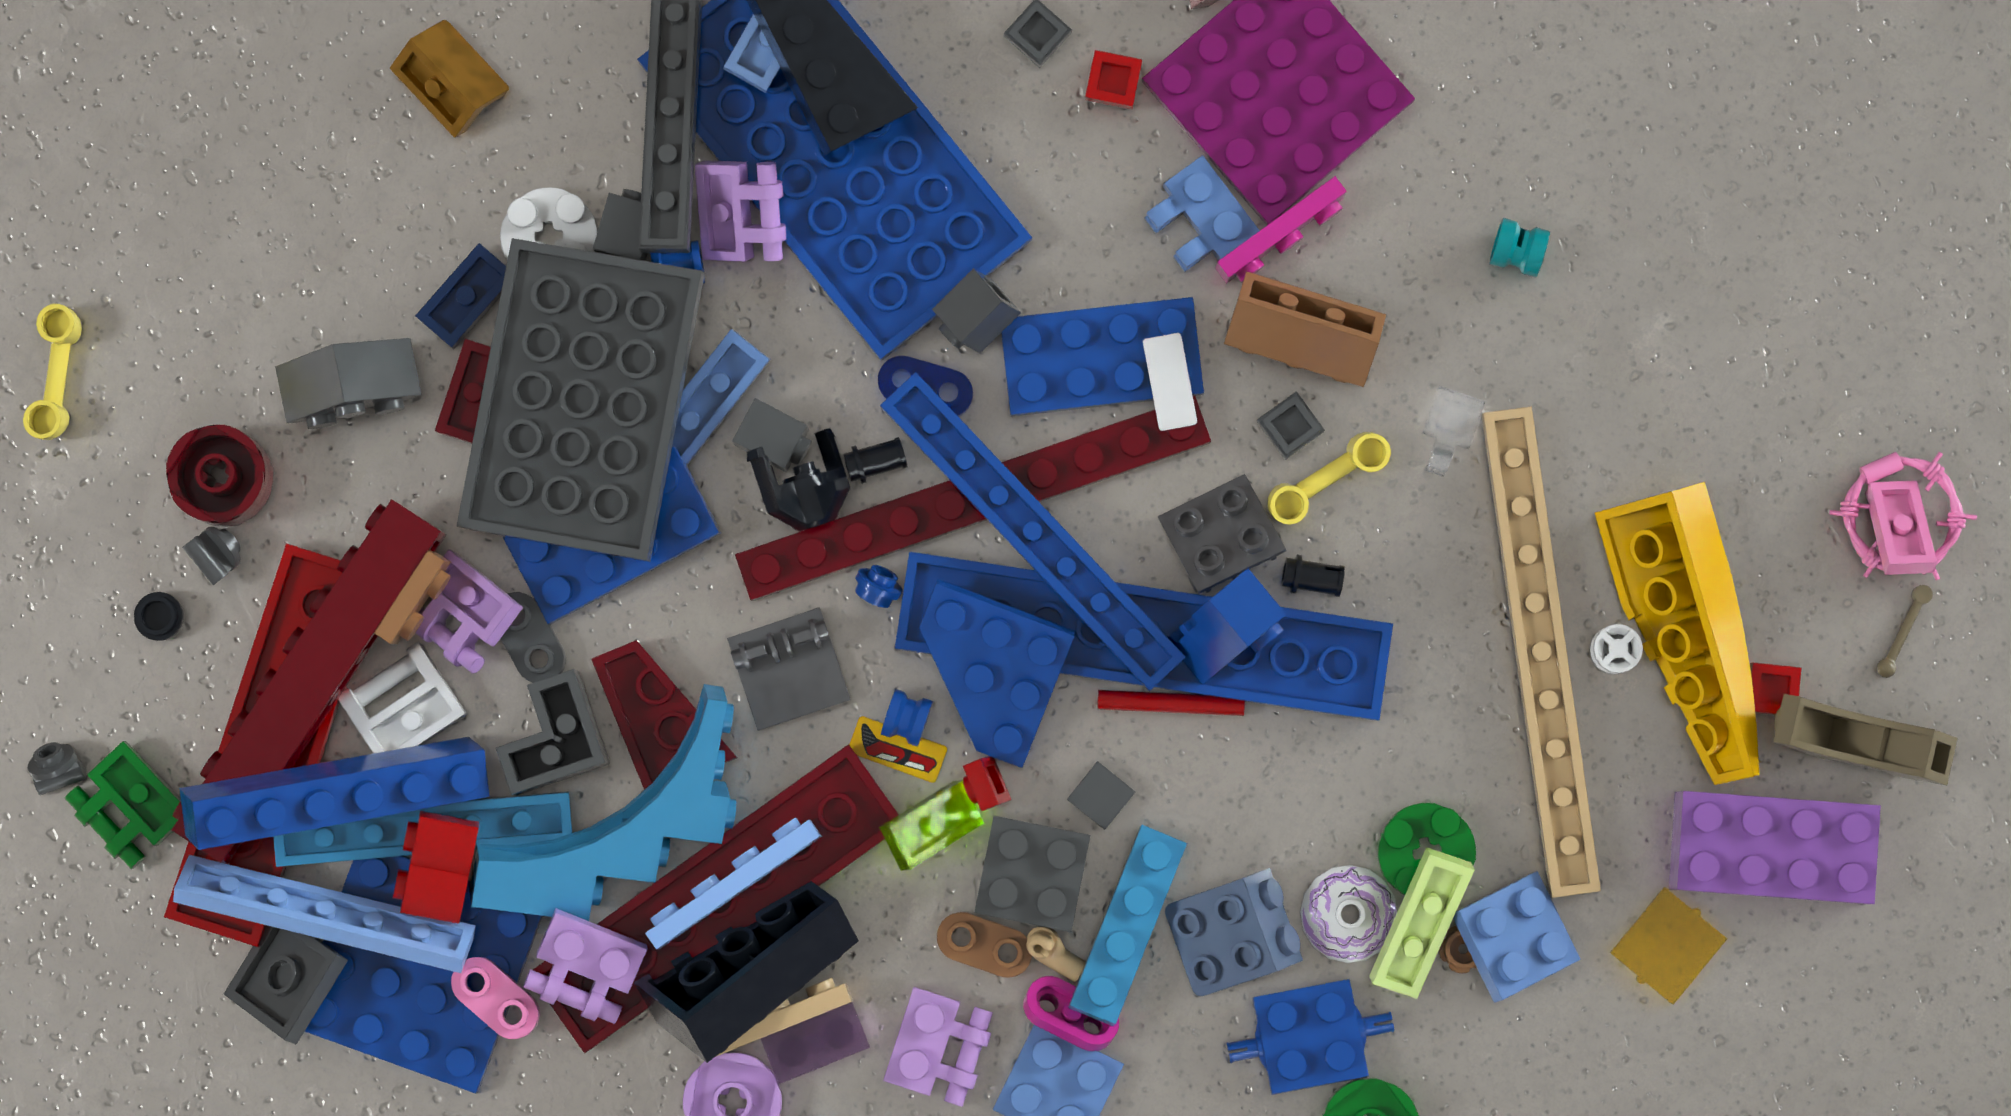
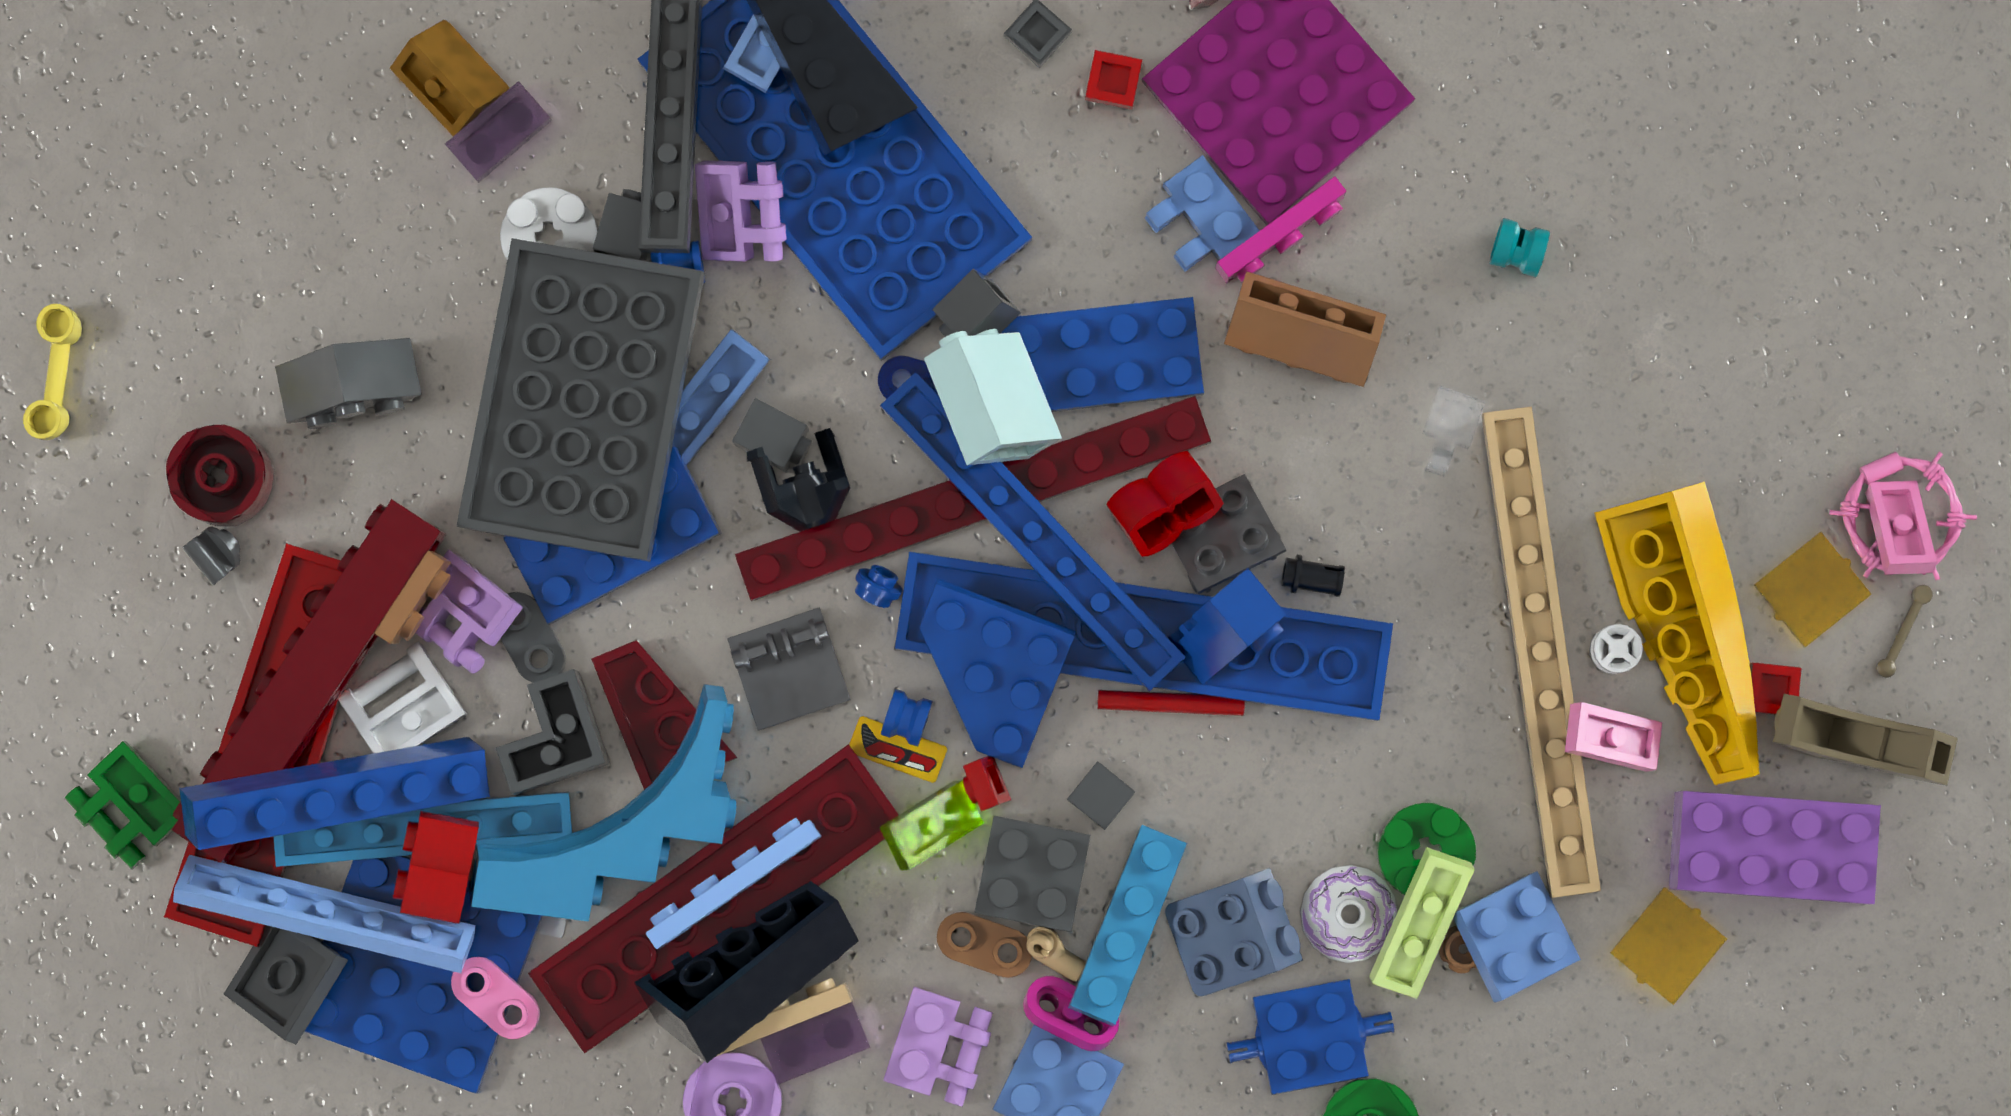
(55, 767): dark grey plate -> none
(158, 616): black plate -> none
(464, 296): dark blue plate -> none
(464, 394): dark red plate -> none
(498, 132): none -> clear purple plate
(590, 952): lavender plate -> none
(874, 460): black pin -> none
(992, 397): none -> light aqua brick
(1165, 503): none -> red brick
(1170, 381): white sticker -> none
(1290, 425): dark grey tile -> none
(1364, 451): light yellow bar -> none
(1613, 737): none -> bright pink plate
(1812, 589): none -> clear yellow piece

